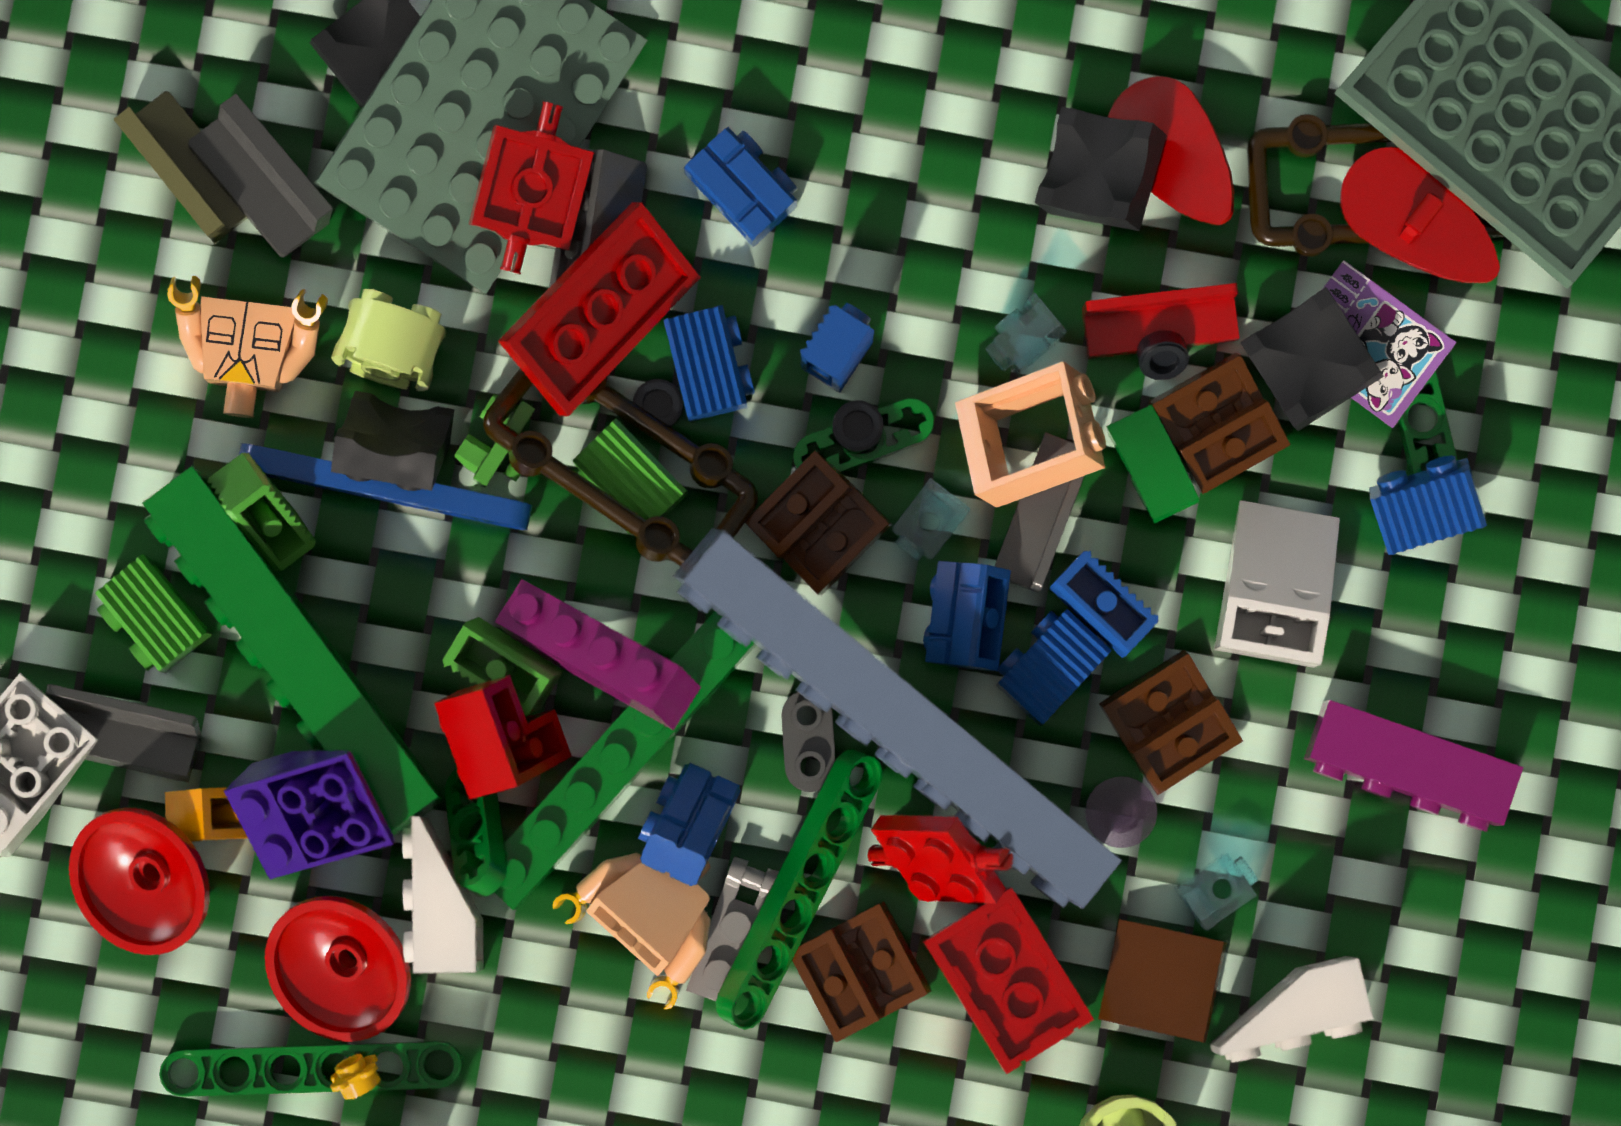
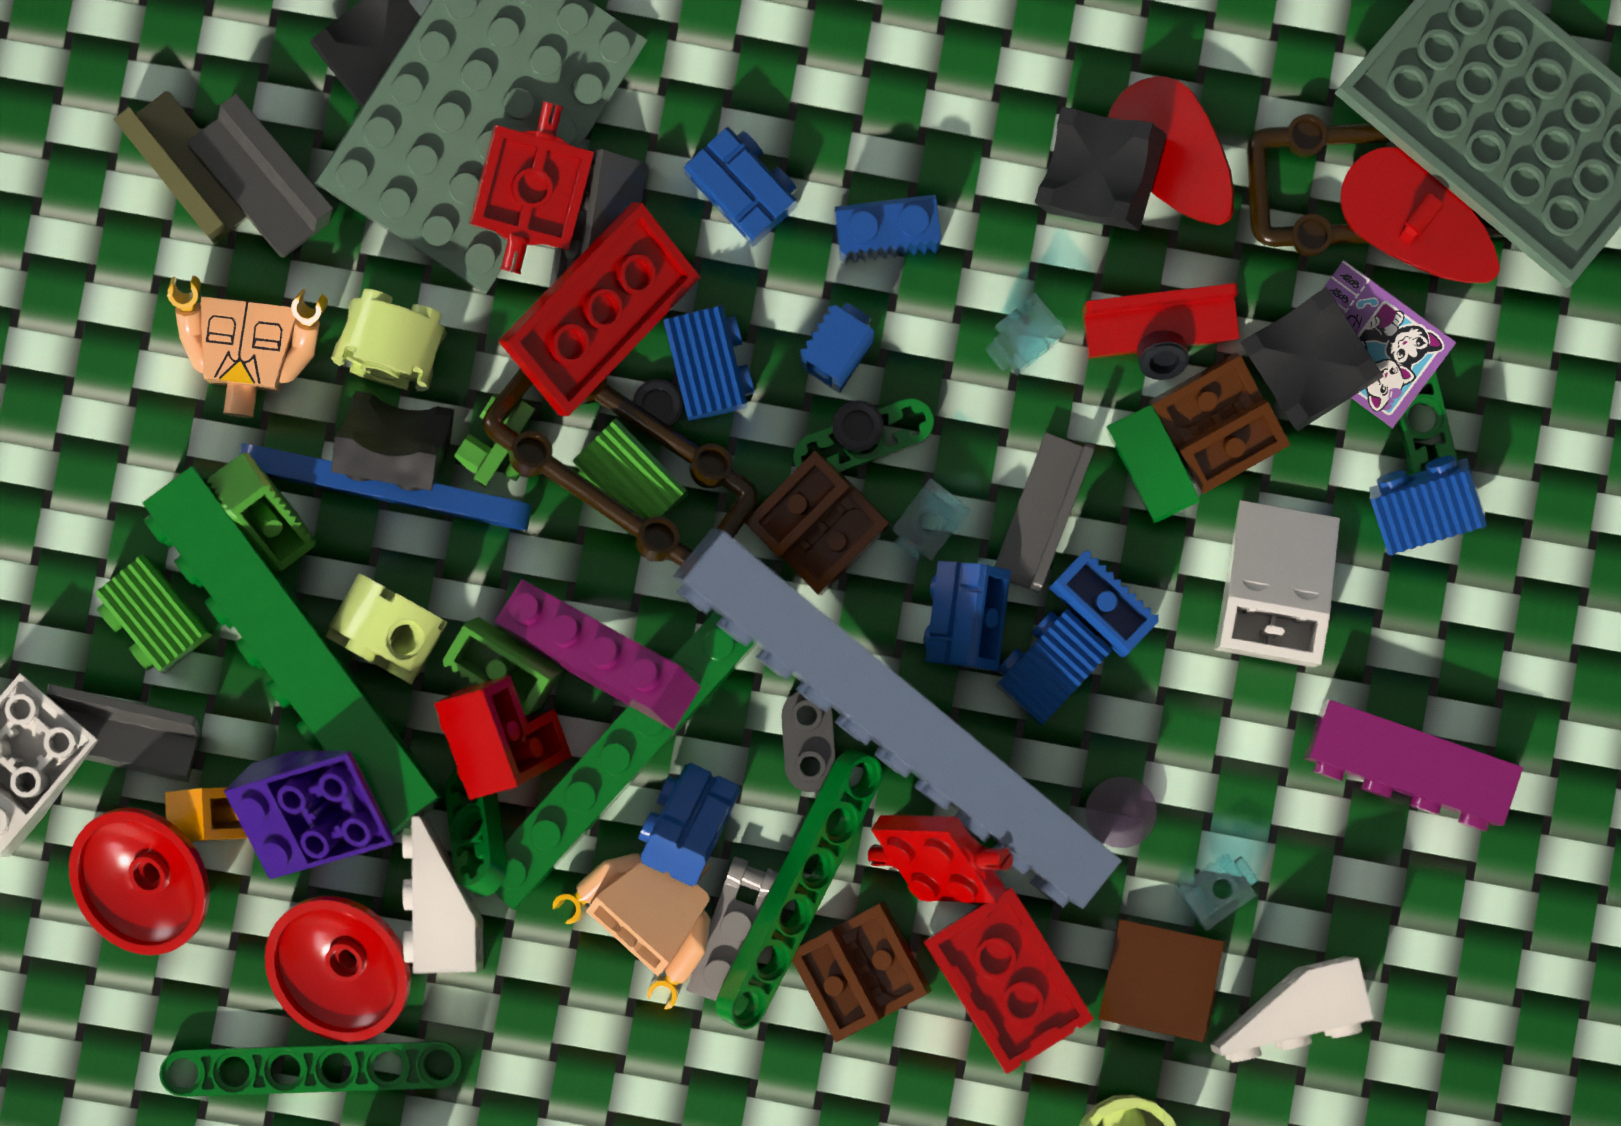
(355, 1076): yellow plate -> none
(386, 628): none -> yellowish green brick
(887, 228): none -> blue brick
(983, 442): light nougat window -> none
(1170, 722): reddish brown slope -> none

